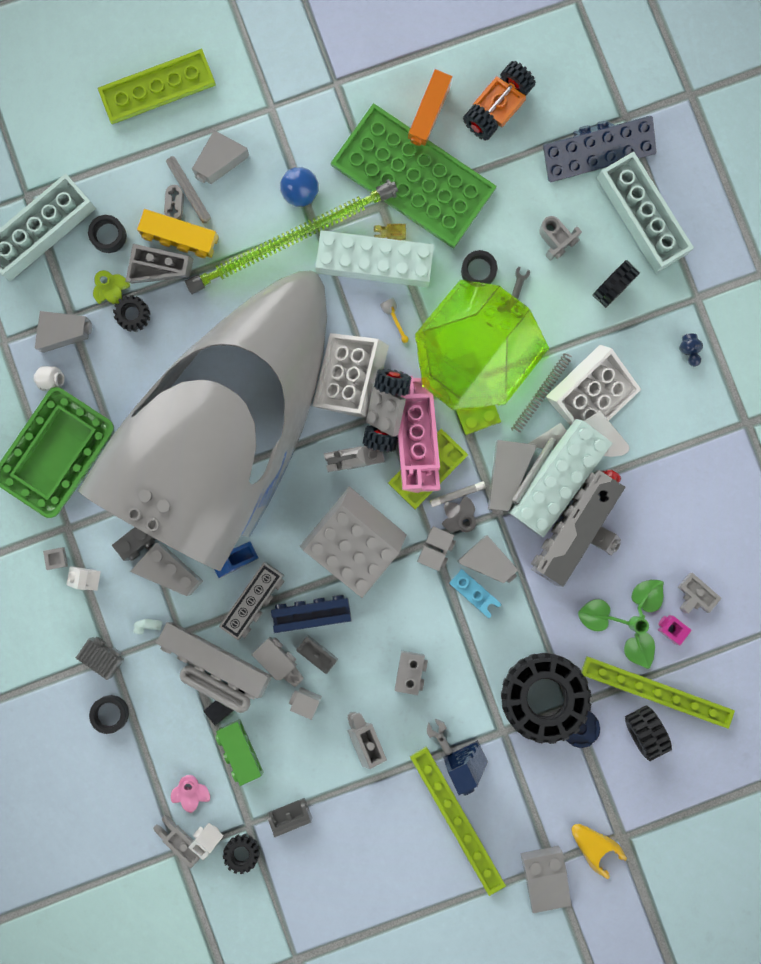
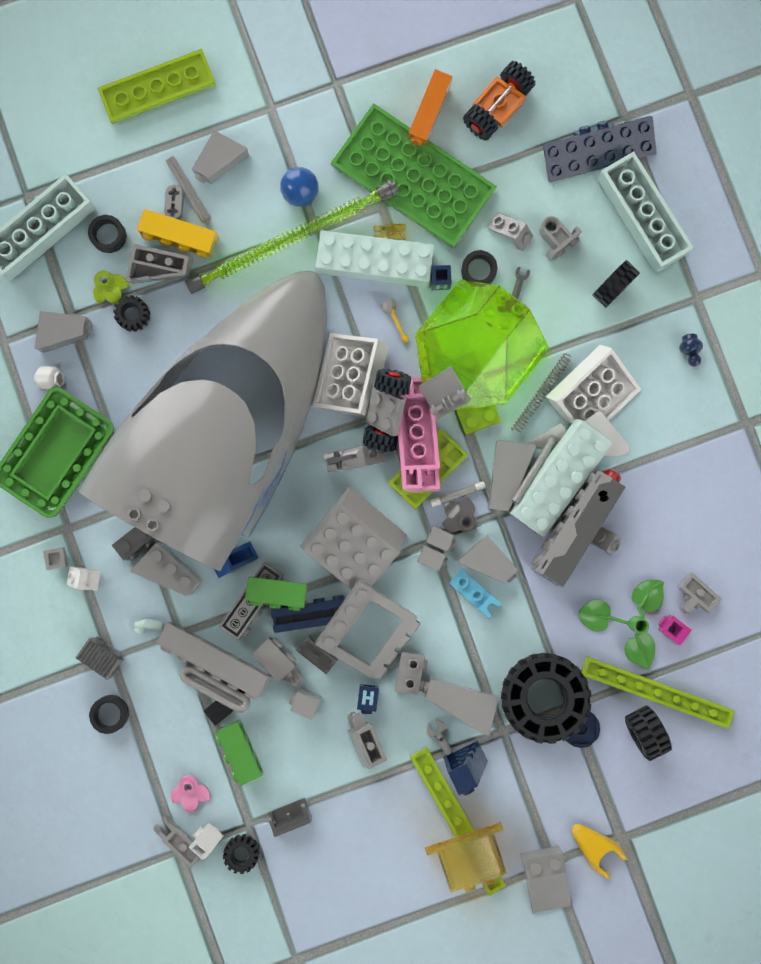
(276, 593): none -> bright green brick
(348, 614): none -> light grey hinge
(367, 698): none -> dark blue brick
(441, 277): none -> dark blue brick
(444, 393): none -> light grey hinge
(465, 703): none -> light grey slope
(470, 858): none -> clear yellow windscreen
(513, 229): none -> light grey bracket

